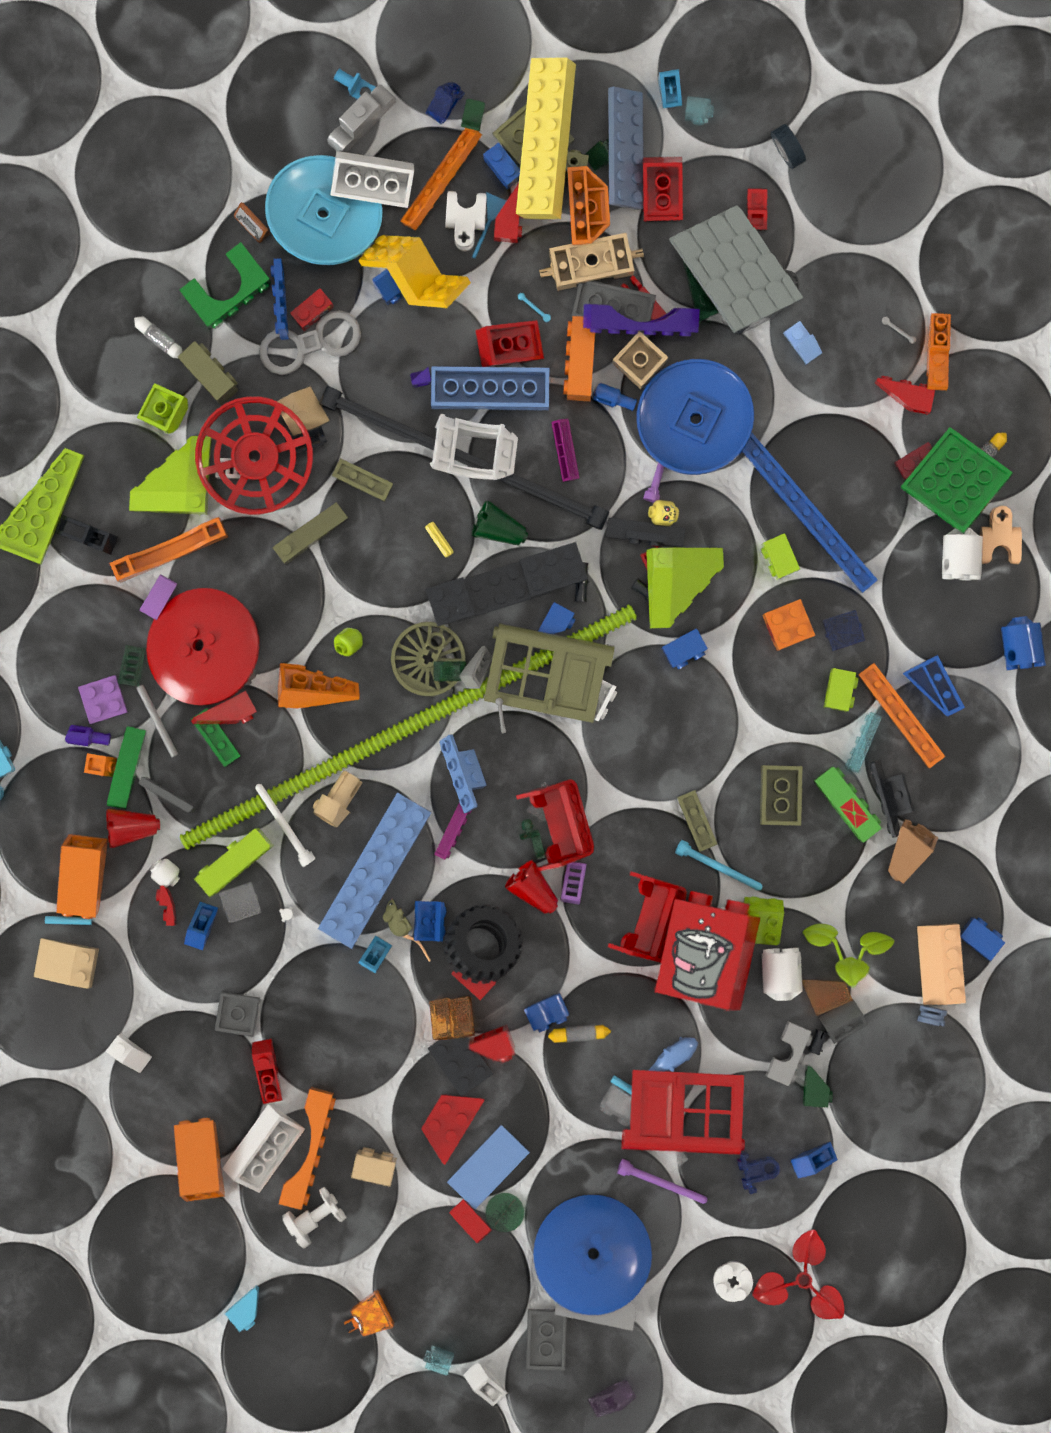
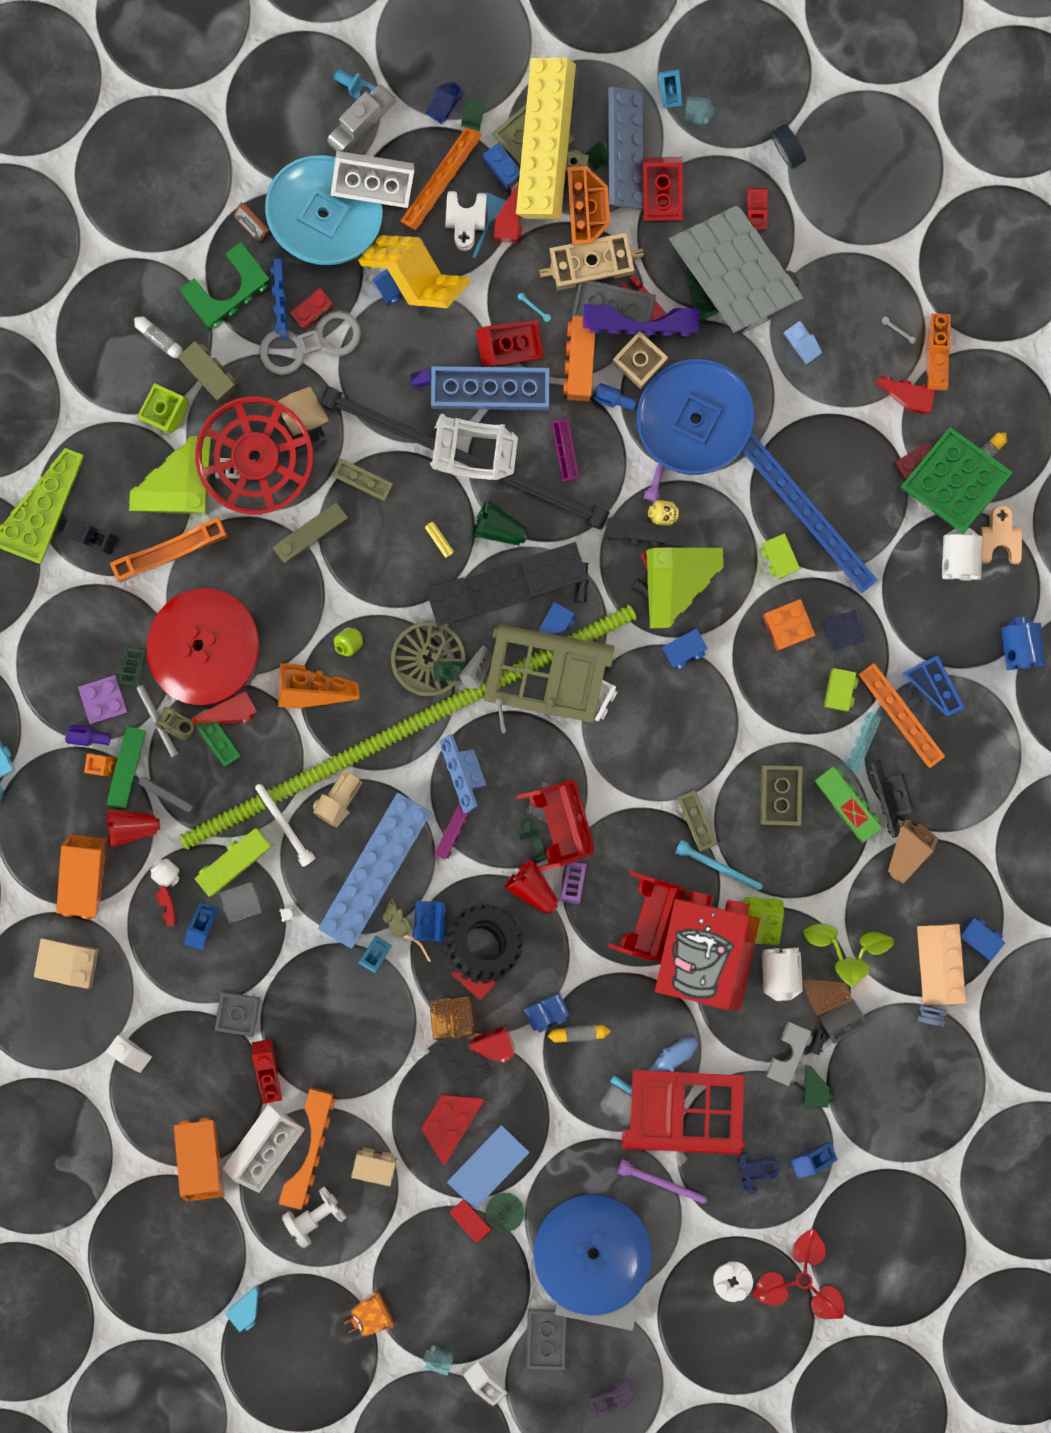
(67, 920): medium azure piece -> none
(158, 596): medium lavender slope -> none
(174, 723): none -> olive piece

